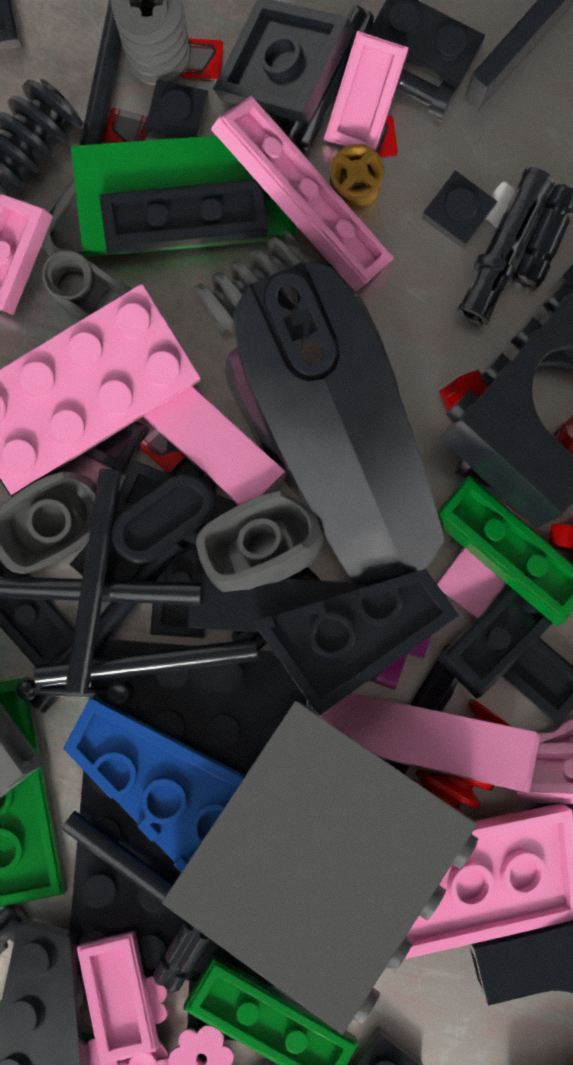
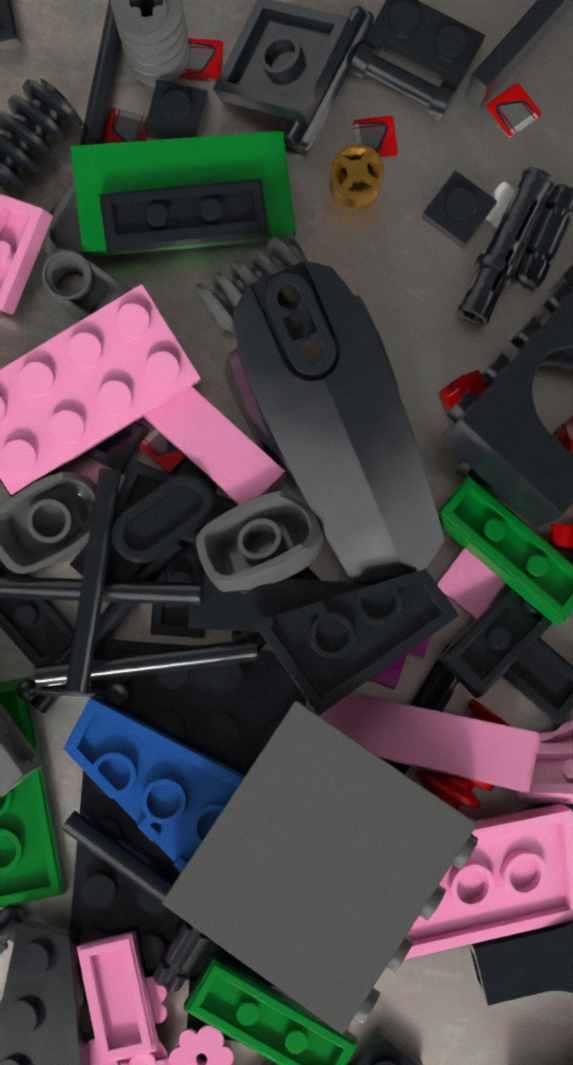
(302, 193): bright pink tile -> none
(366, 92): bright pink tile -> none
(513, 110): none -> sticker

